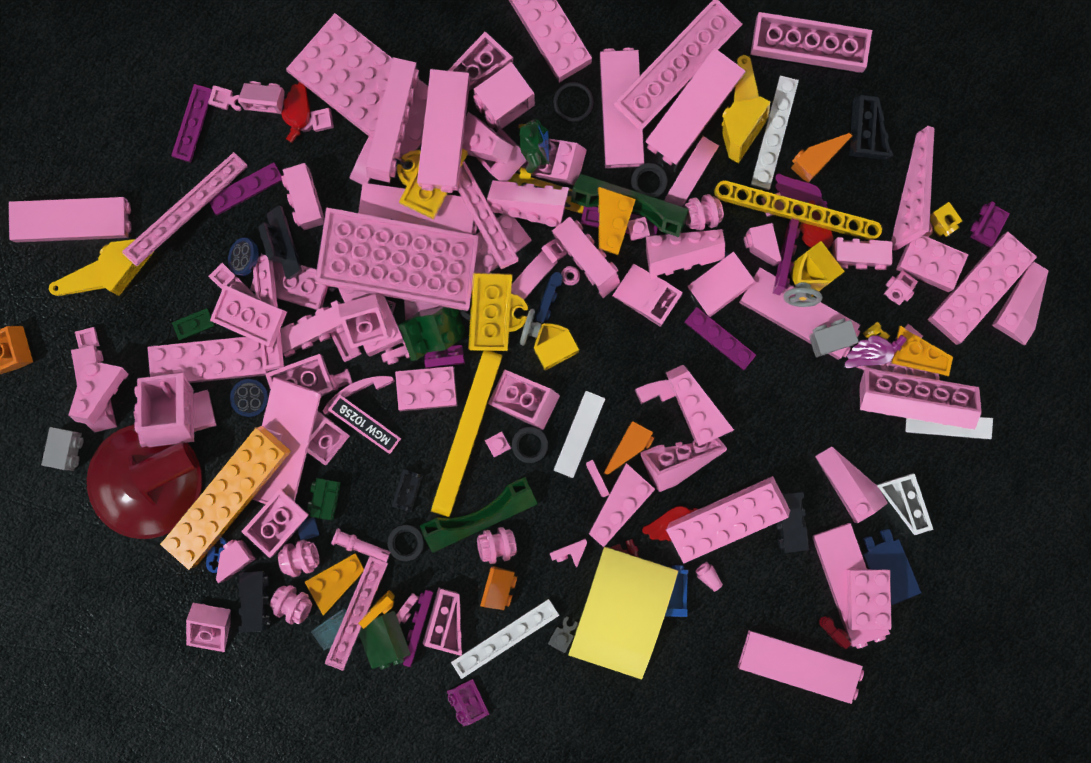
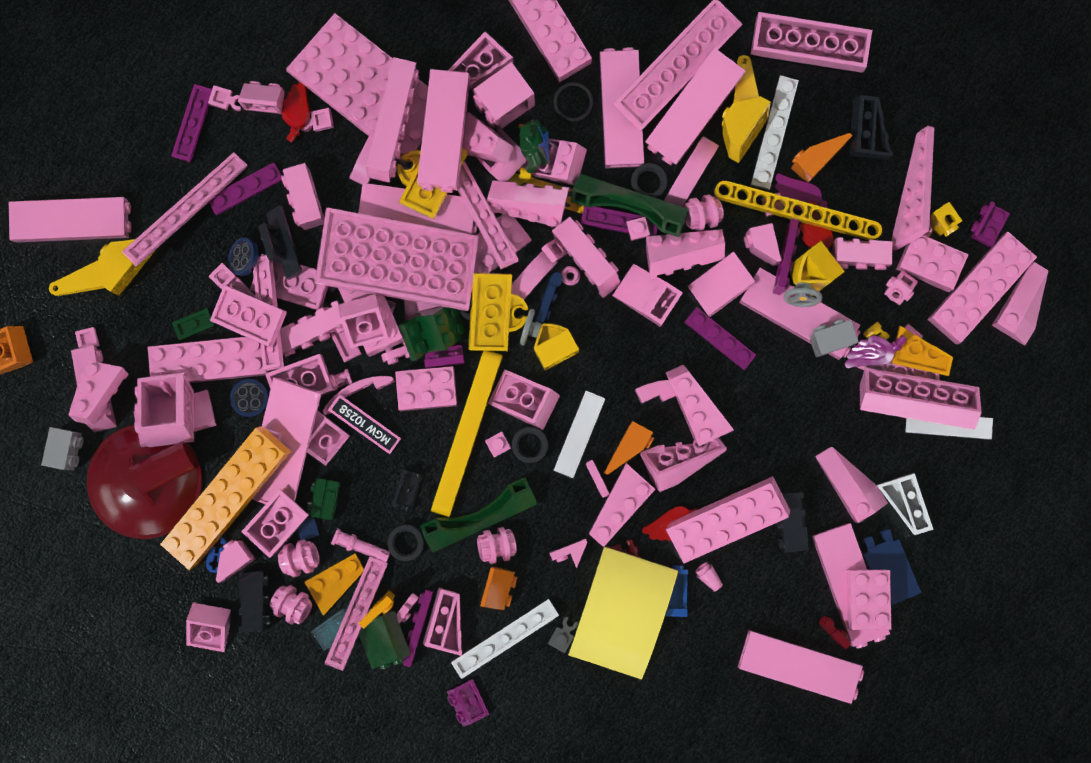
(613, 219): light orange wing -> none

